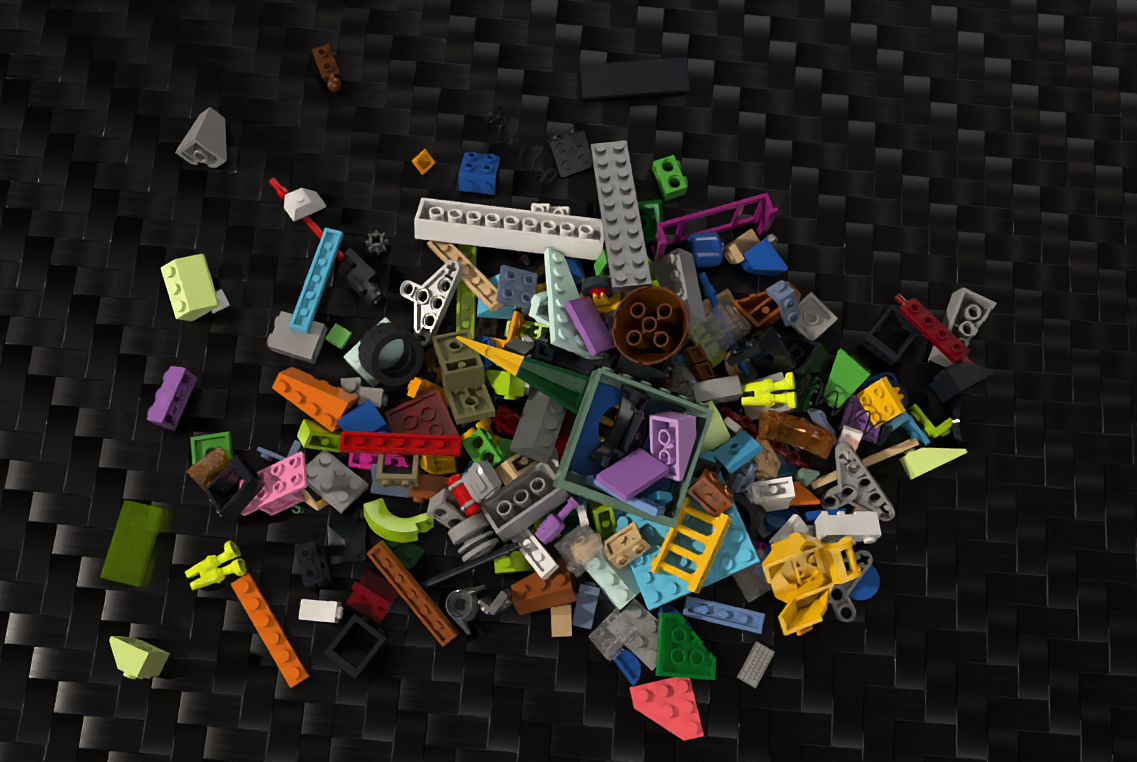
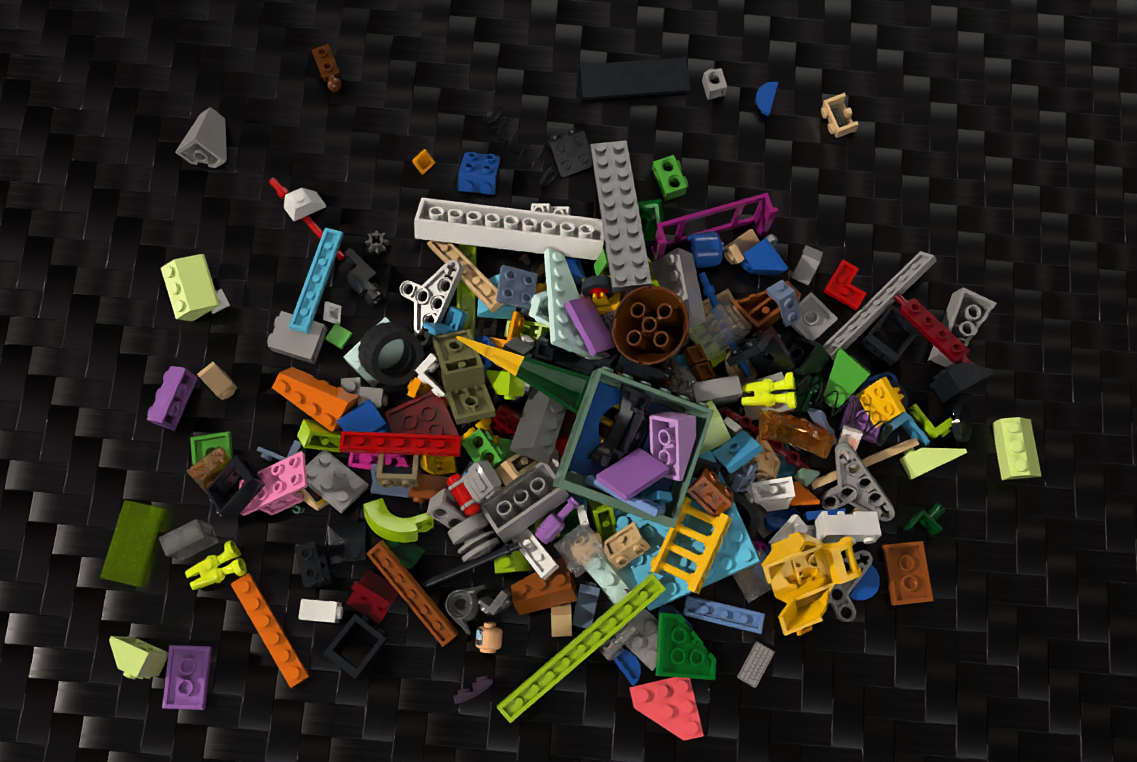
(187, 677): none -> medium lavender tile
(188, 539): none -> clear brick
(217, 381): none -> tan slope
(332, 313): none -> white slope
(430, 364): none -> white bracket
(454, 322): none -> dark azure bracket
(478, 687): none -> clear purple slope
(489, 637): none -> light nougat head
(581, 647): none -> lime plate
(714, 90): none -> light grey brick
(765, 97): none -> blue tile
(807, 265): none -> light grey slope
(838, 116): none -> tan window
(840, 287): none -> red plate
(879, 303): none -> light grey plate
(907, 573): none -> dark orange plate
(928, 520): none -> dark green bracket
(1016, 448): none -> yellowish green slope

